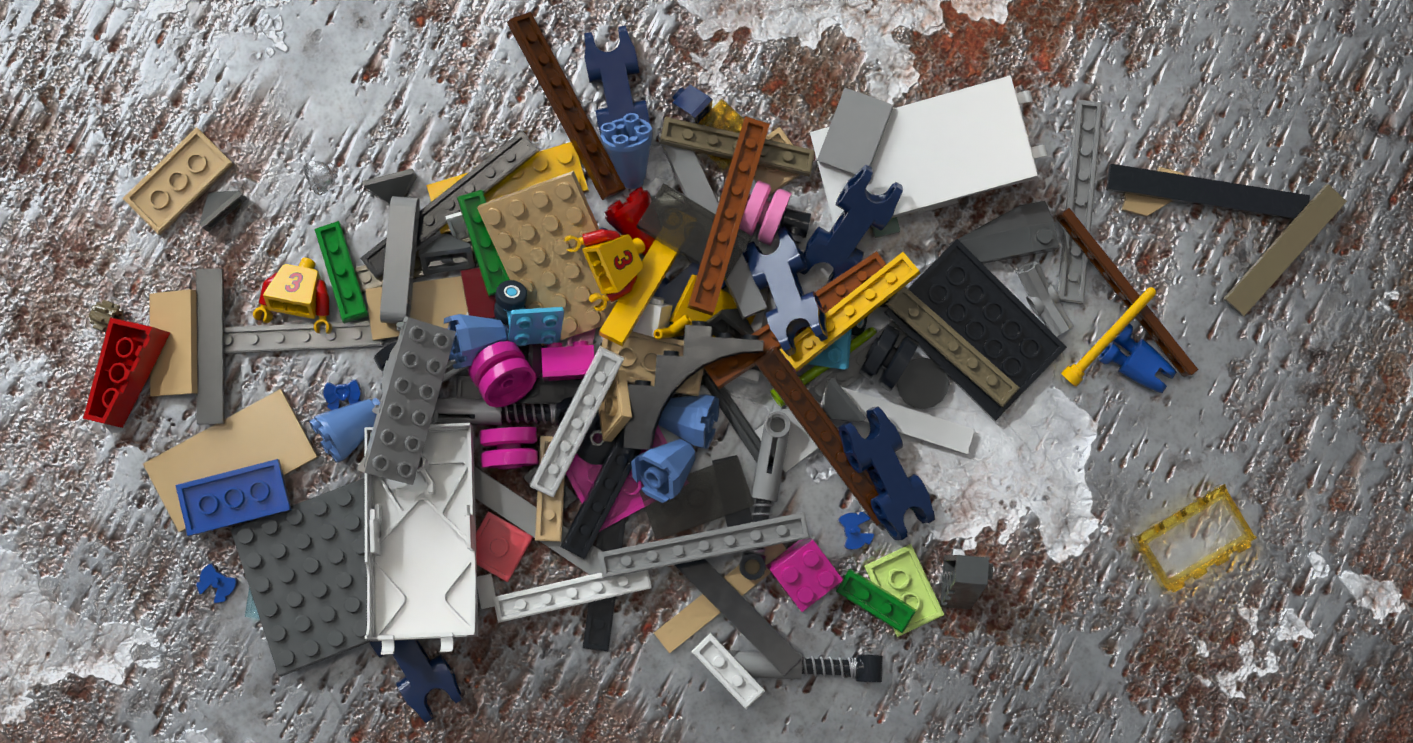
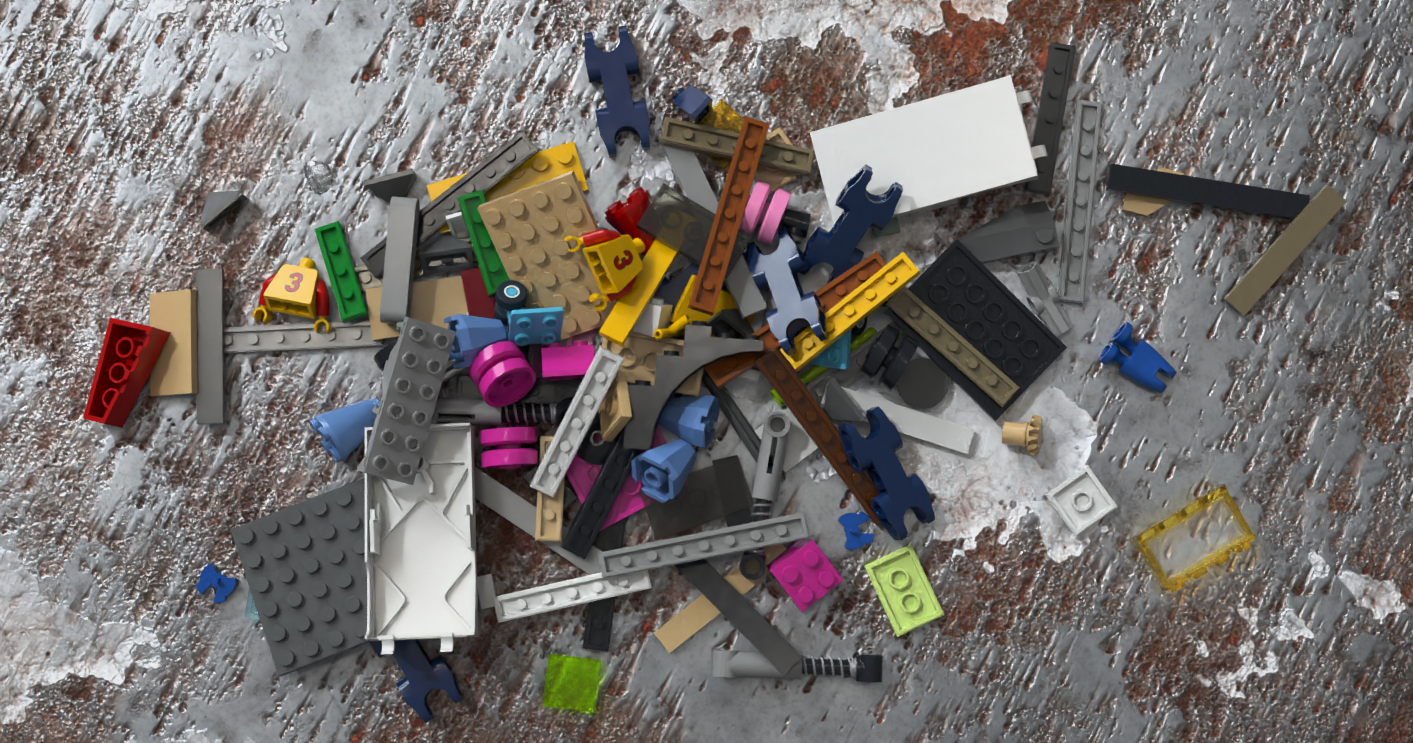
(102, 312): dark tan gear -> none
(178, 181): tan tile -> none
(233, 497): blue plate -> none
(247, 438): tan tile -> none
(335, 393): blue piece -> none
(500, 546): coral tile -> none
(566, 105): reddish brown tile -> none
(571, 682): none -> clear neon green tile
(628, 147): medium blue cone -> none
(728, 671): white tile -> none
(855, 131): light grey tile -> none
(876, 600): green tile -> none
(964, 580): dark grey wedge -> none
(1024, 434): none -> tan gear
(1051, 114): none -> black tile
(1076, 371): yellow piece -> none
(1080, 500): none -> white tile
(1126, 292): reddish brown tile -> none

